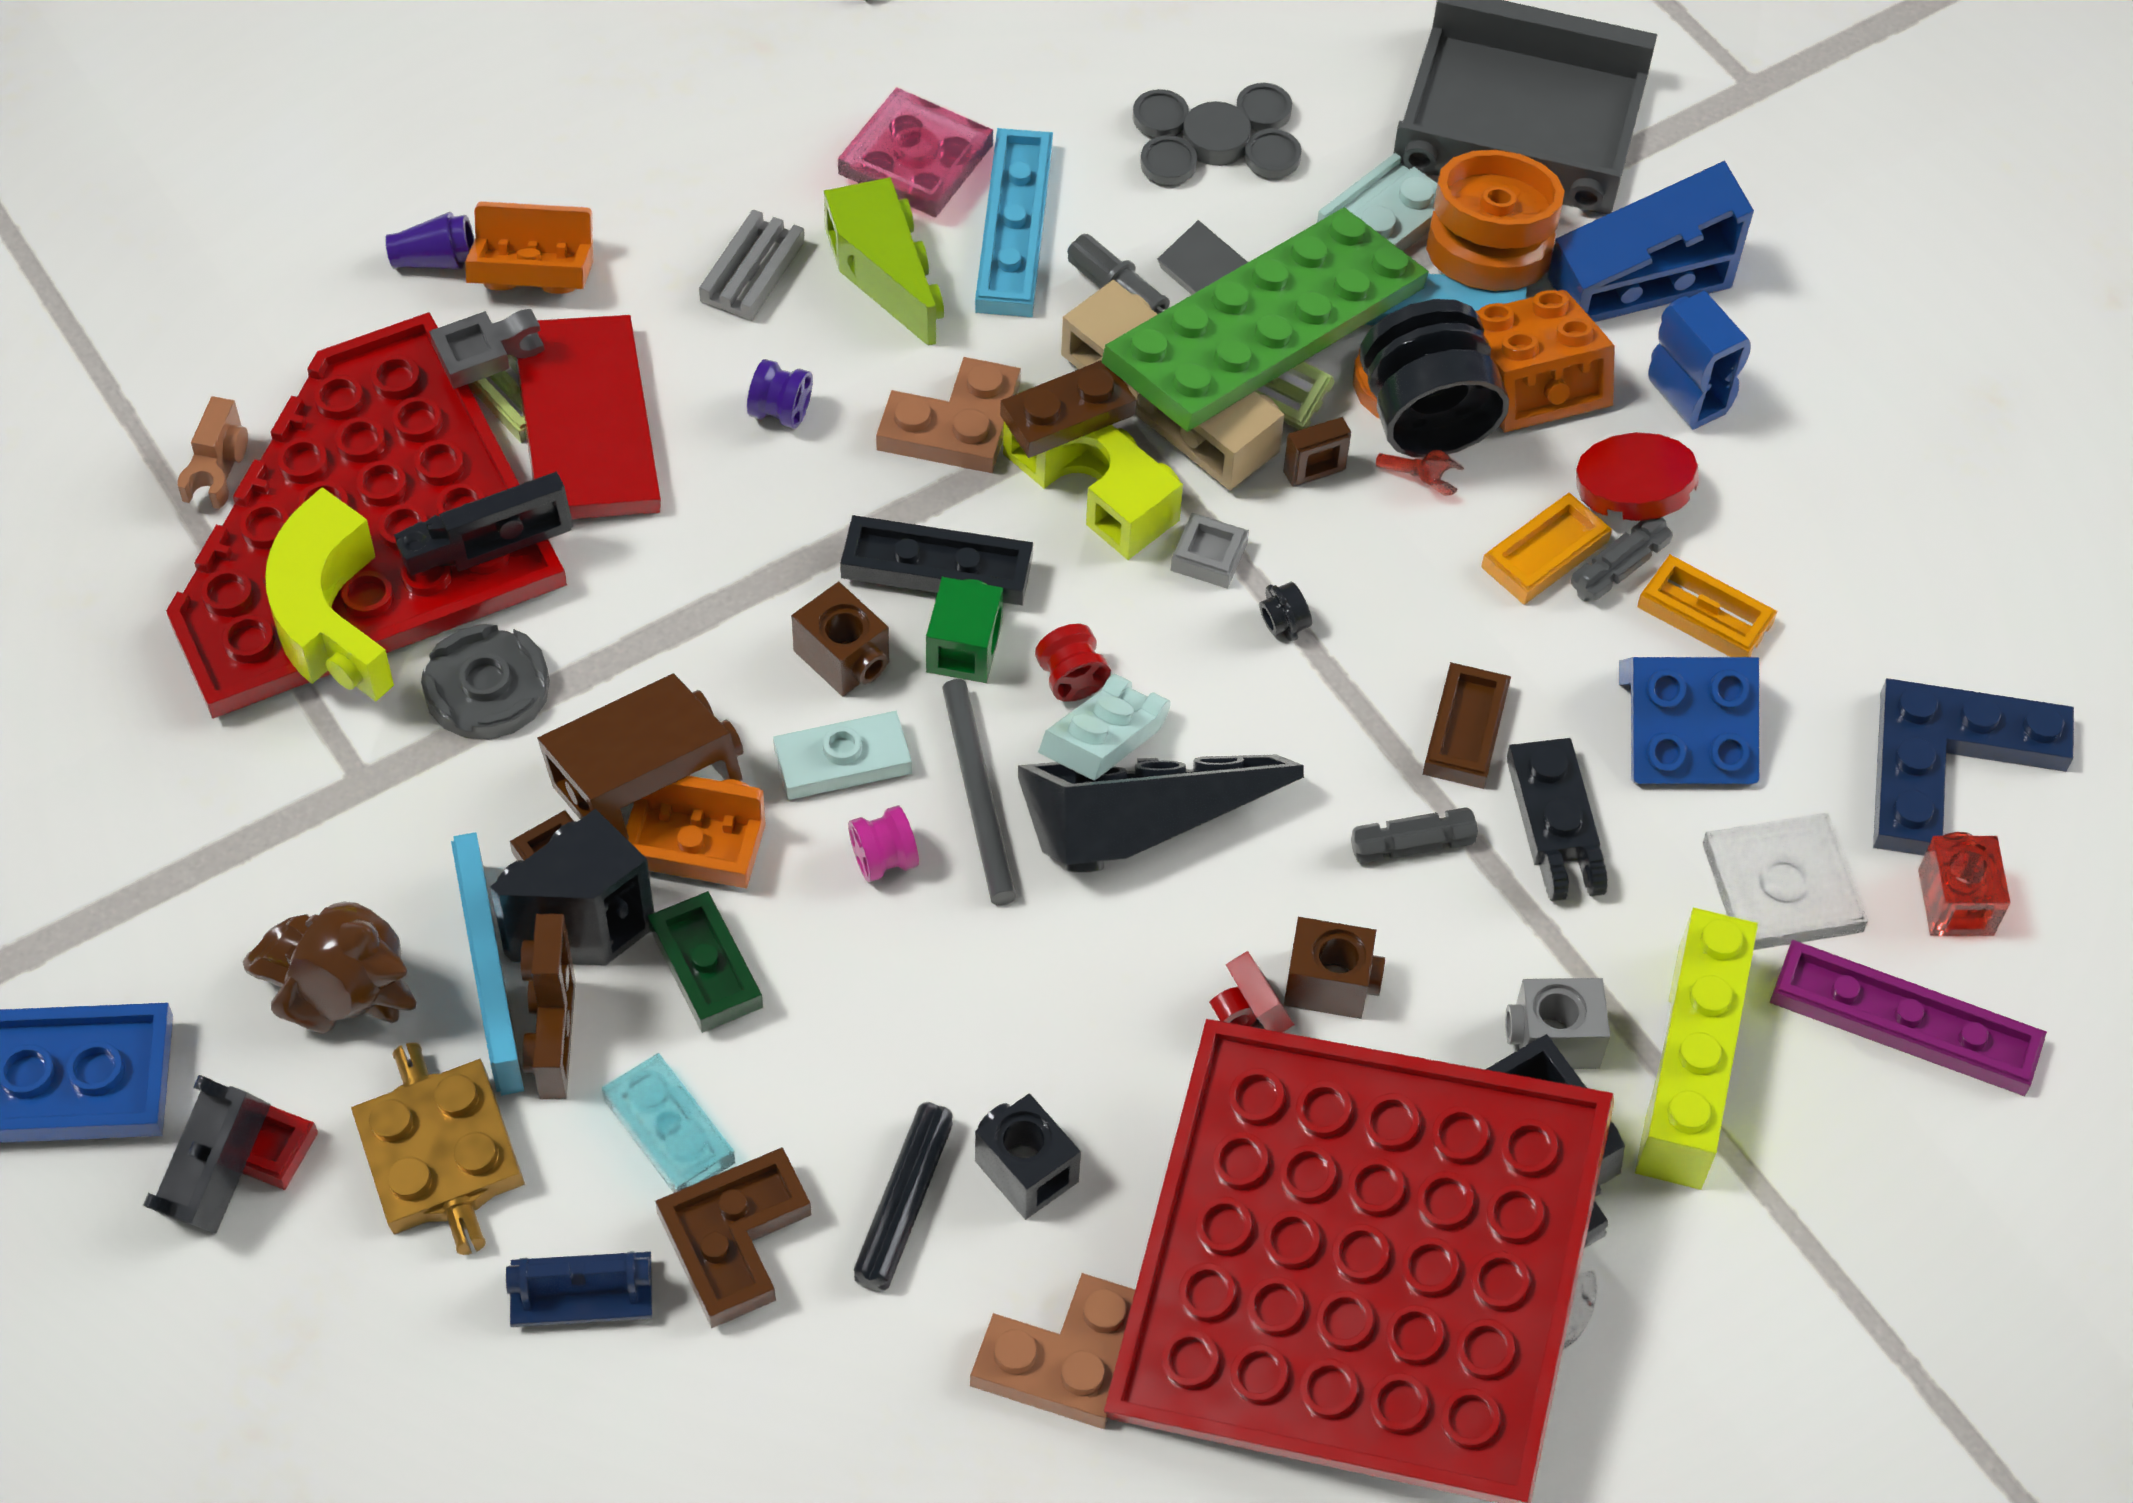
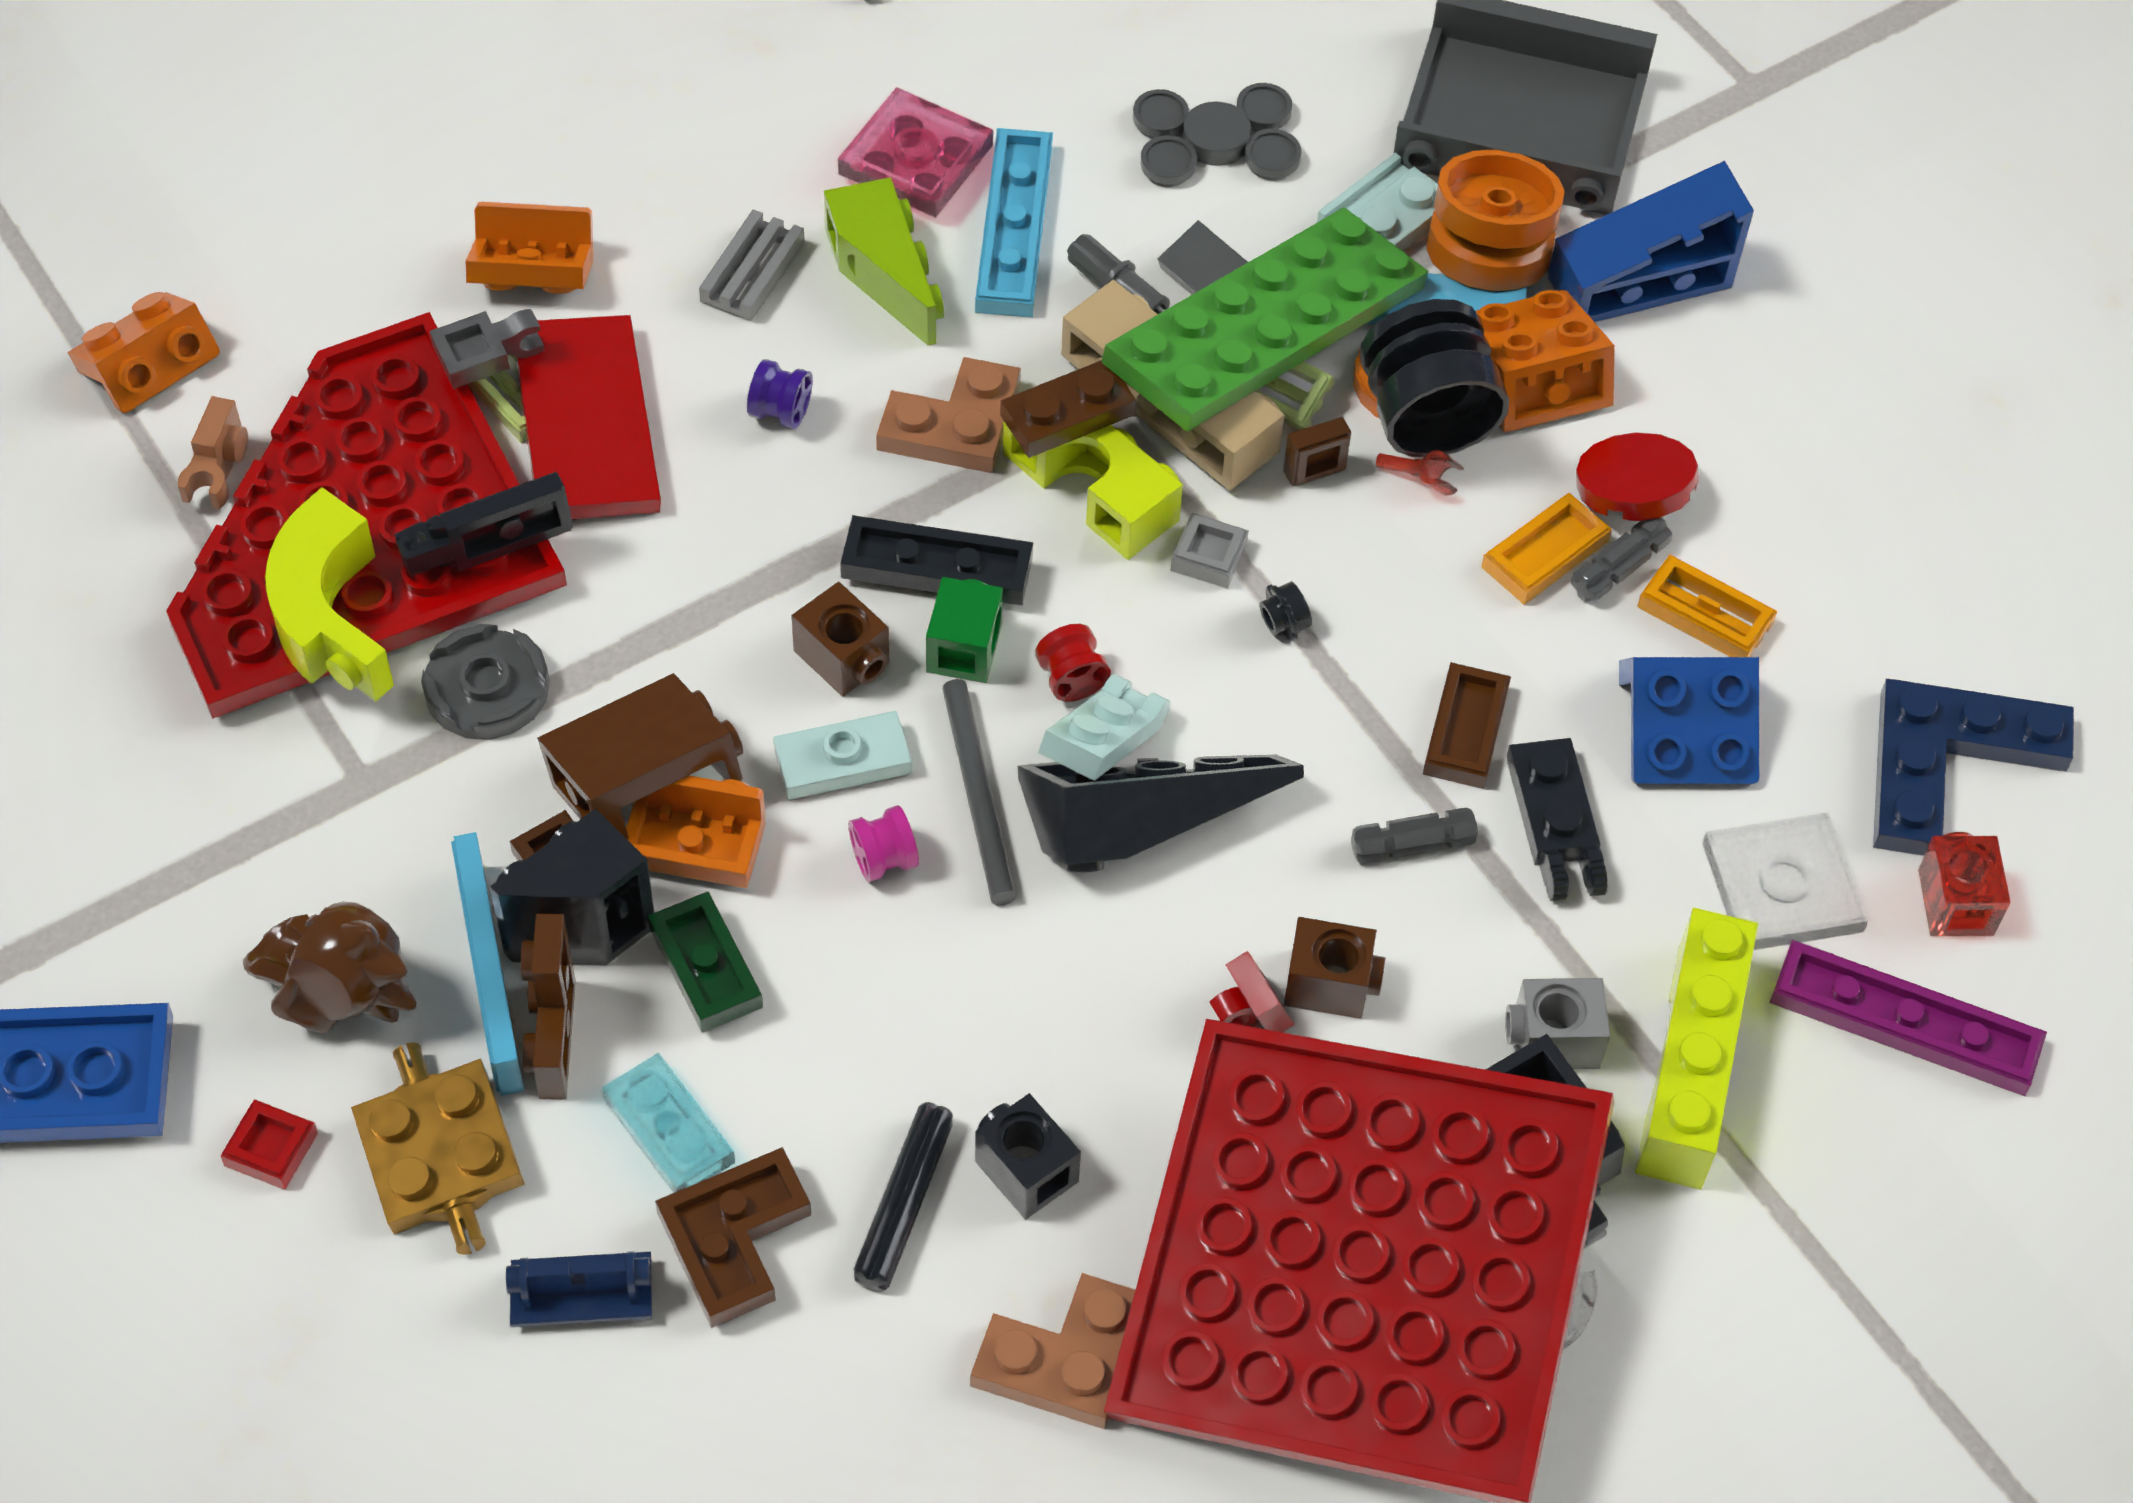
(146, 349): none -> orange bracket
(210, 1155): black hinge -> none
(432, 244): dark purple cone -> none
(1698, 359): blue brick -> none

